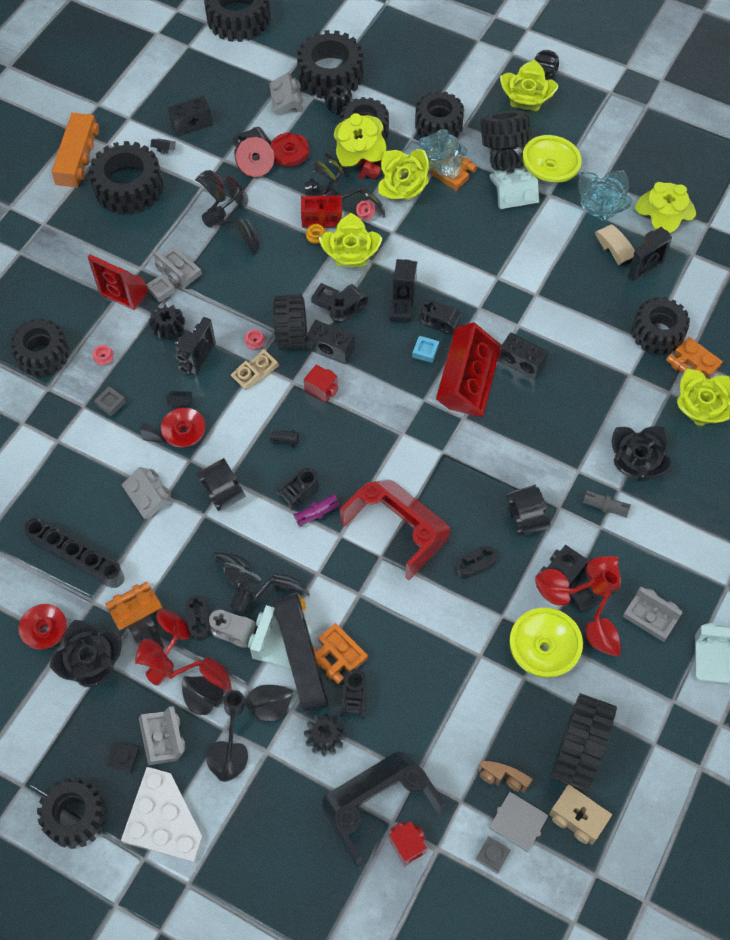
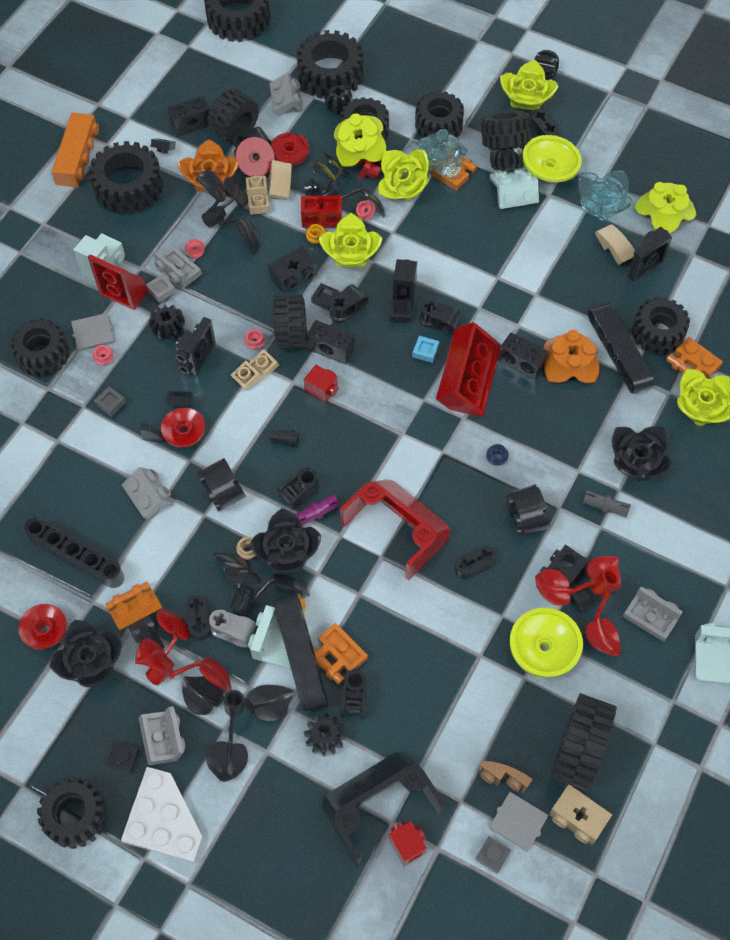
(92, 332): none -> light grey piece
(103, 248): none -> light aqua brick
(197, 251): none -> coral plate
(208, 157): none -> orange brick
(232, 114): none -> black tyre
(242, 544): none -> tan plate
(257, 195): none -> tan slope
(279, 180): none -> tan slope
(286, 529): none -> black brick
(293, 269): none -> black brick
(497, 449): none -> dark blue plate
(547, 123): none -> black beam
(562, 365): none -> orange brick
(620, 348): none -> black beam

